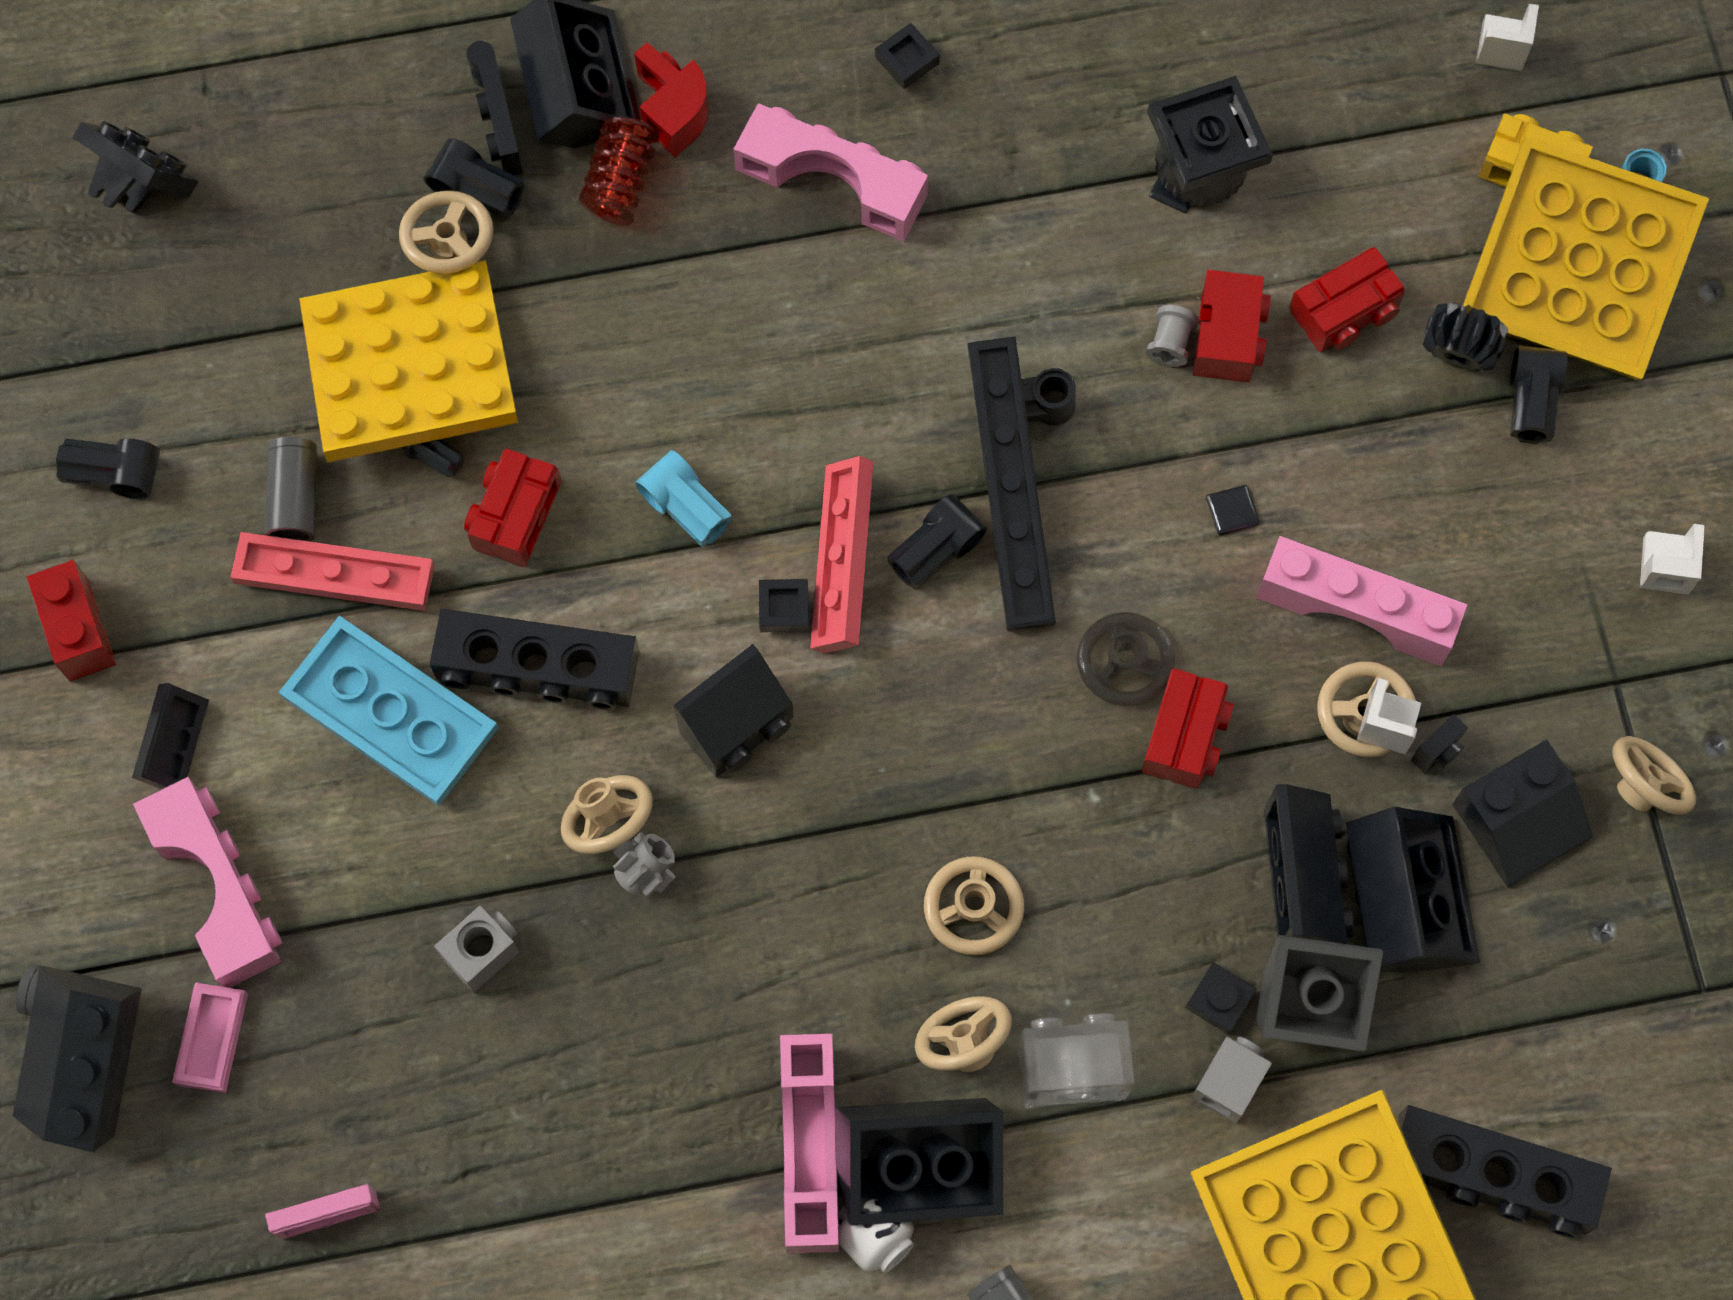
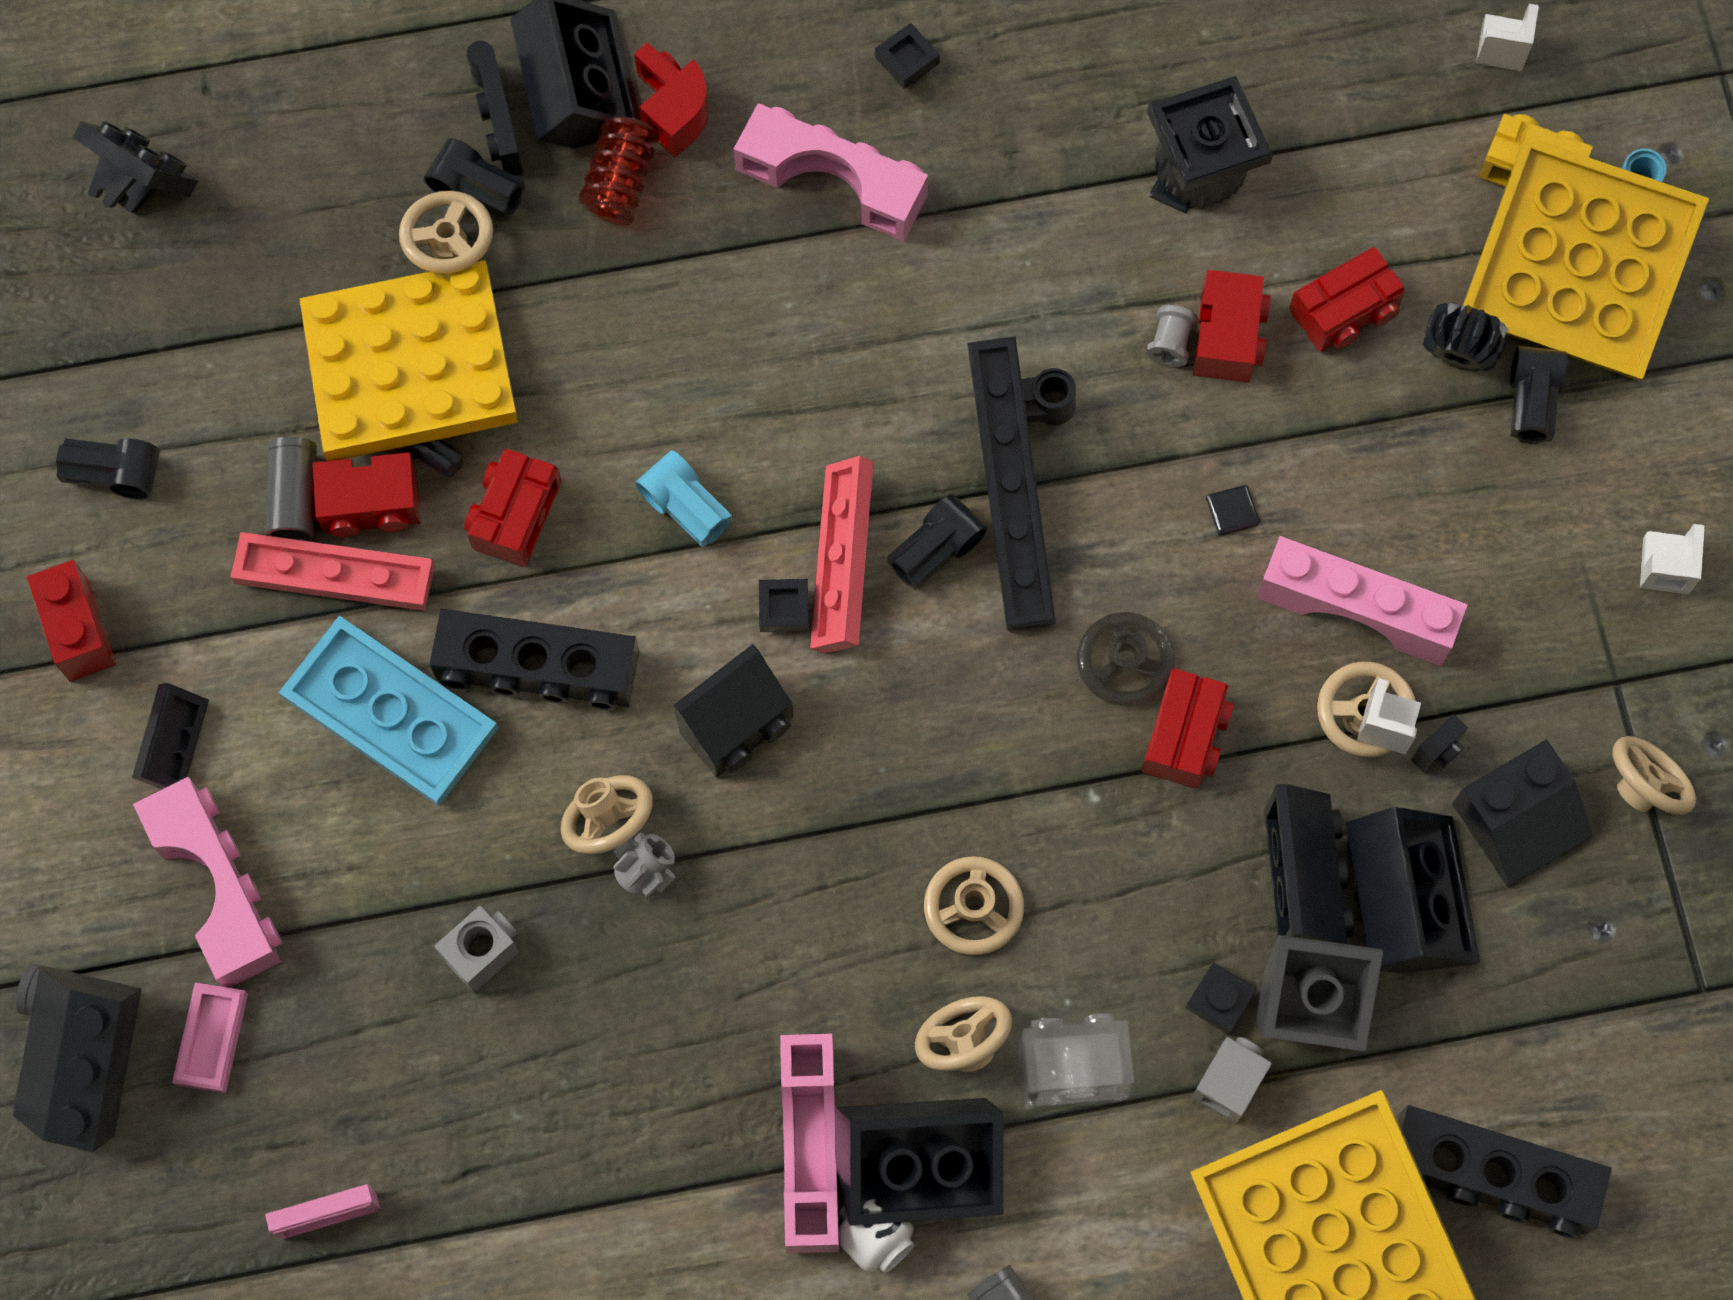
(366, 496): none -> red brick

